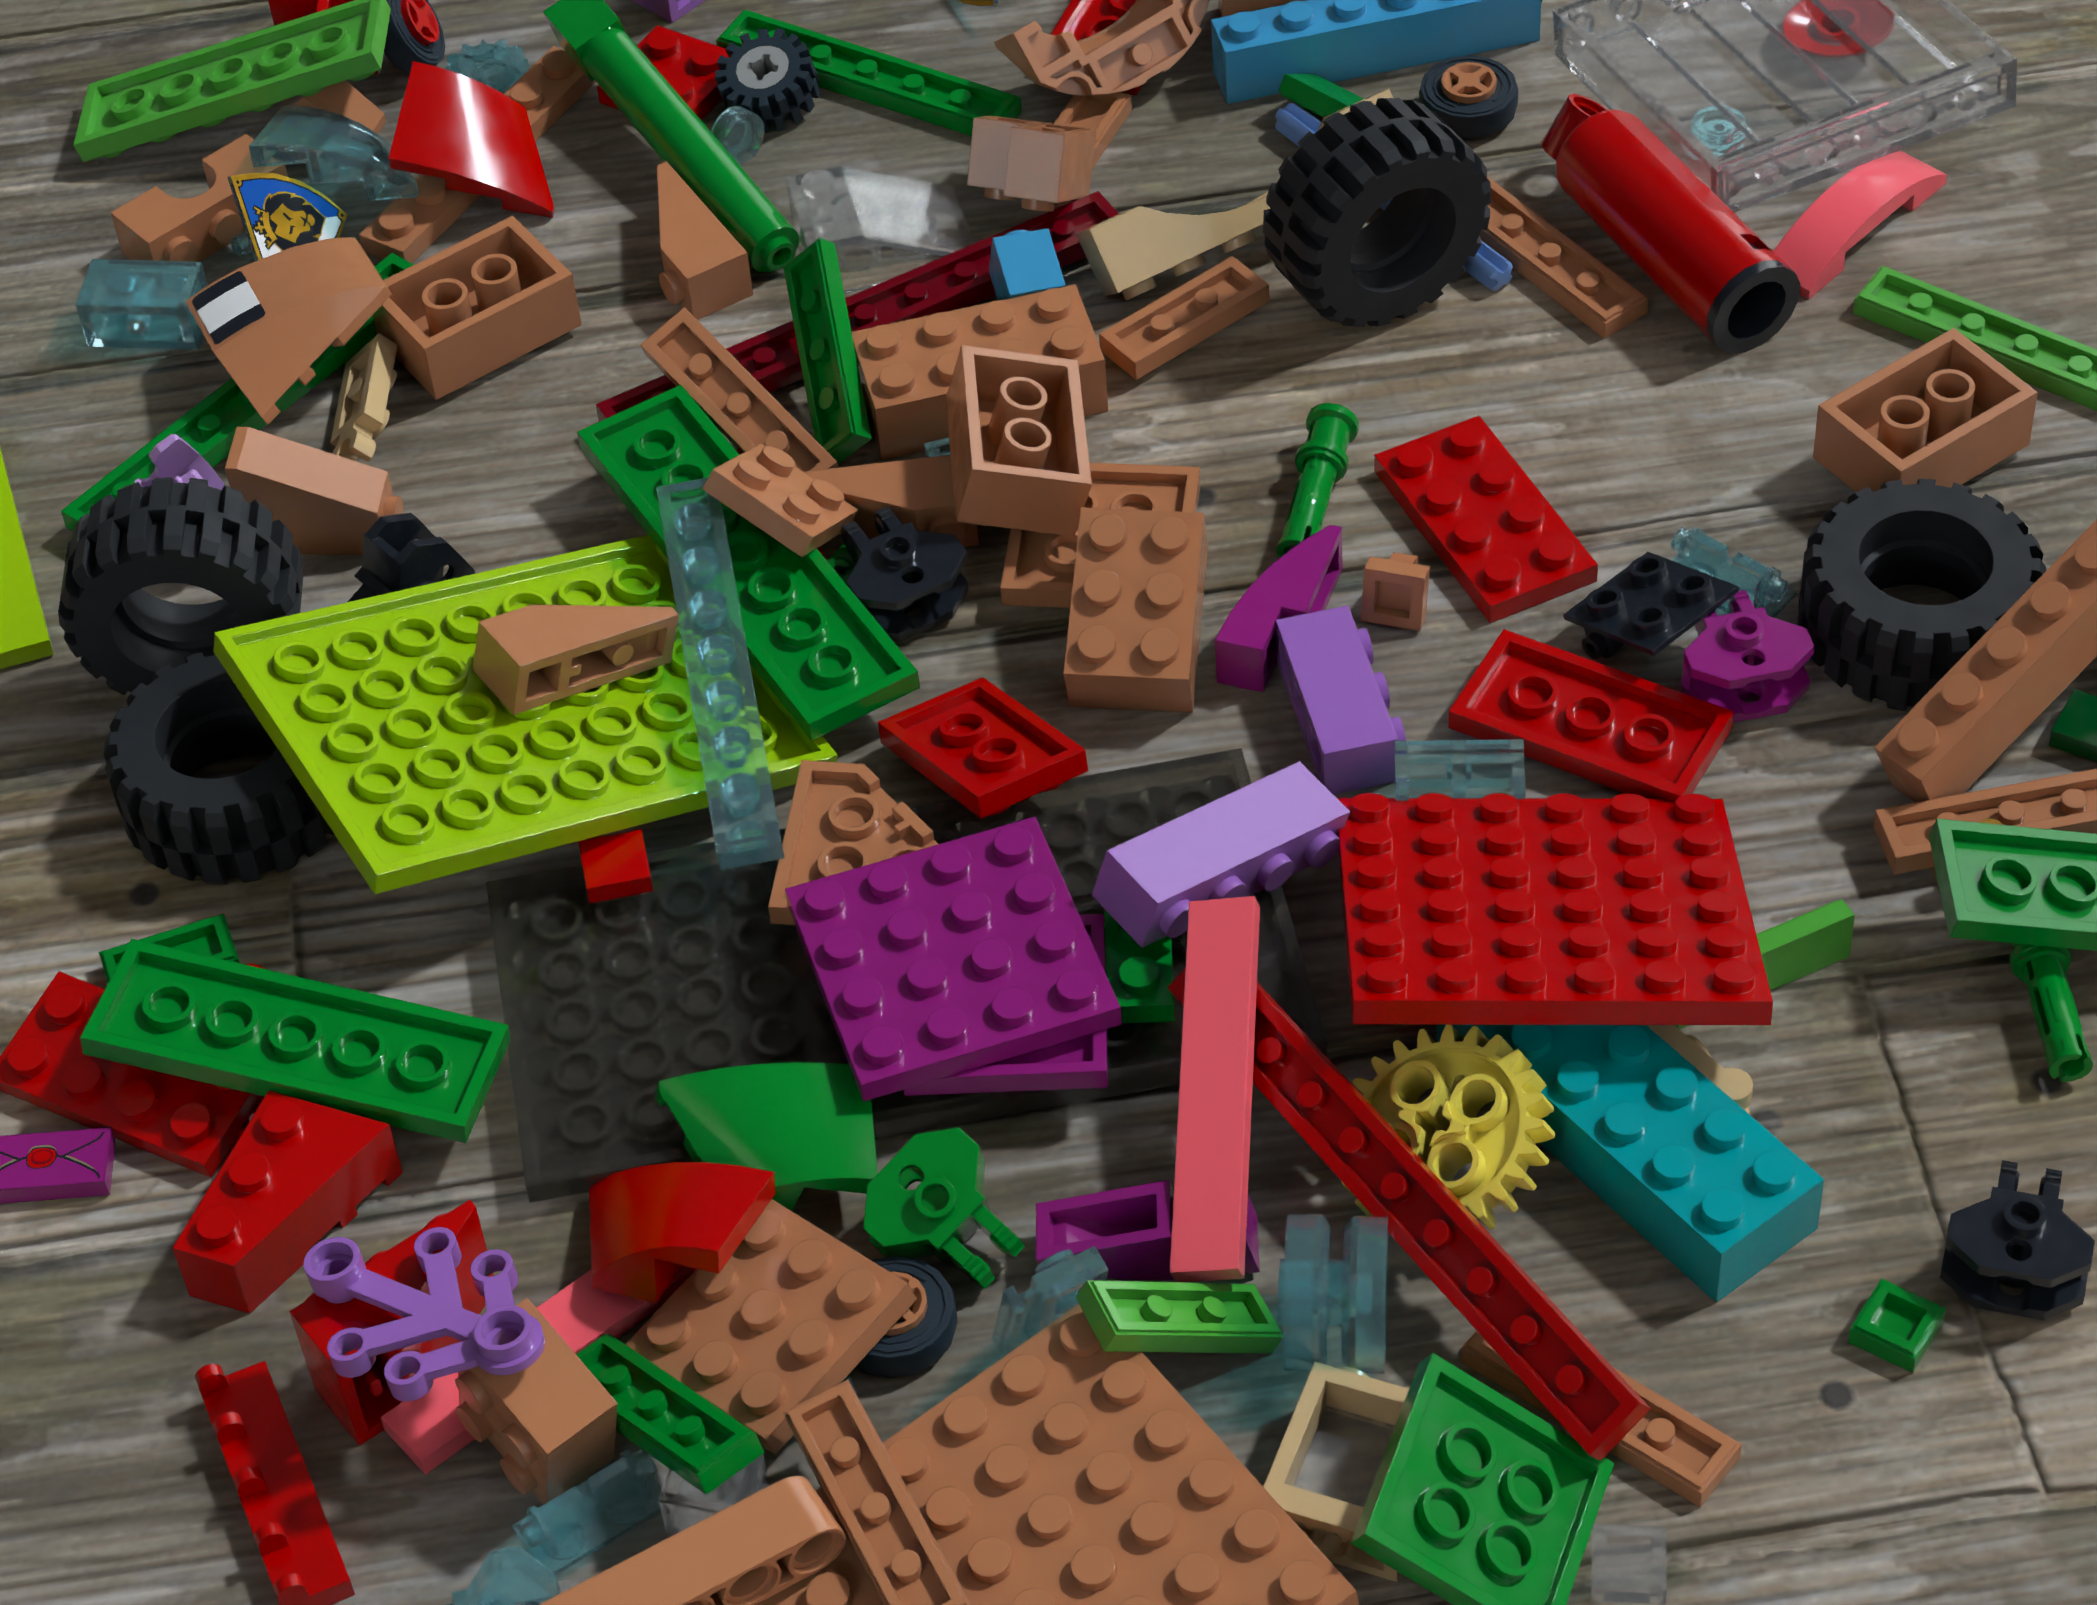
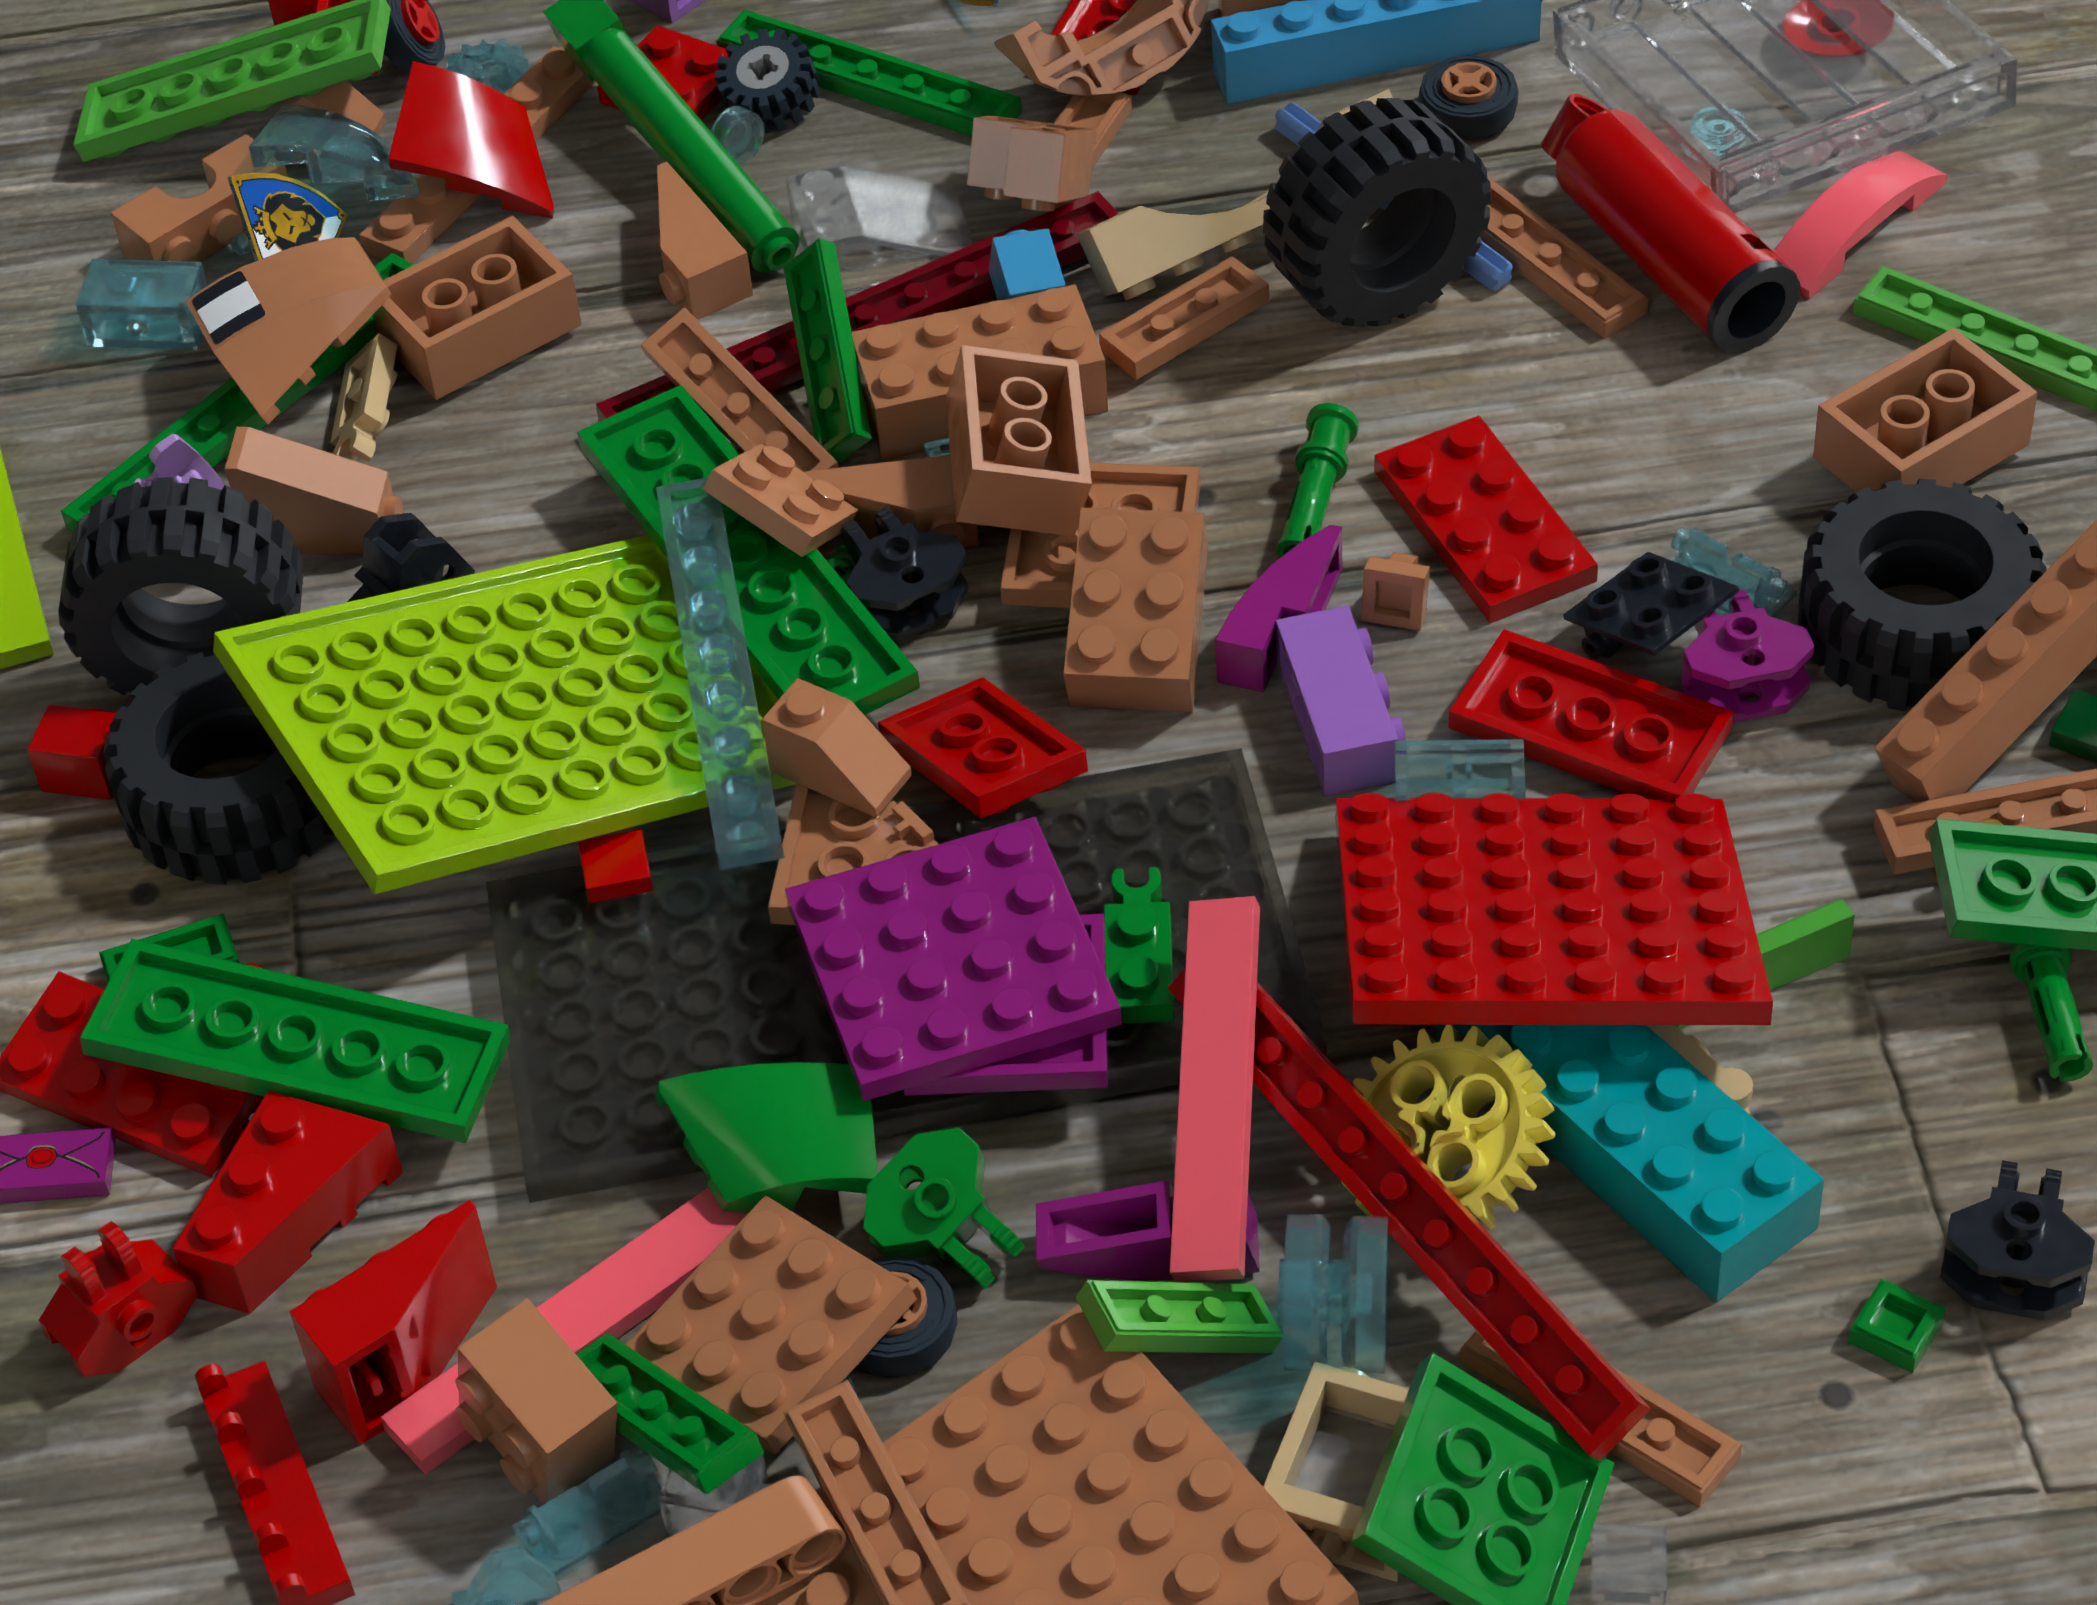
(70, 751): none -> red brick
(116, 1302): none -> red hinge
(498, 1341): medium lavender plant -> none
(568, 649): nougat slope -> none
(671, 1217): red slope -> none
(832, 749): none -> nougat slope
(1049, 1296): clear light blue plate -> none
(1220, 852): medium lavender brick -> none
(1316, 93): green tile -> none

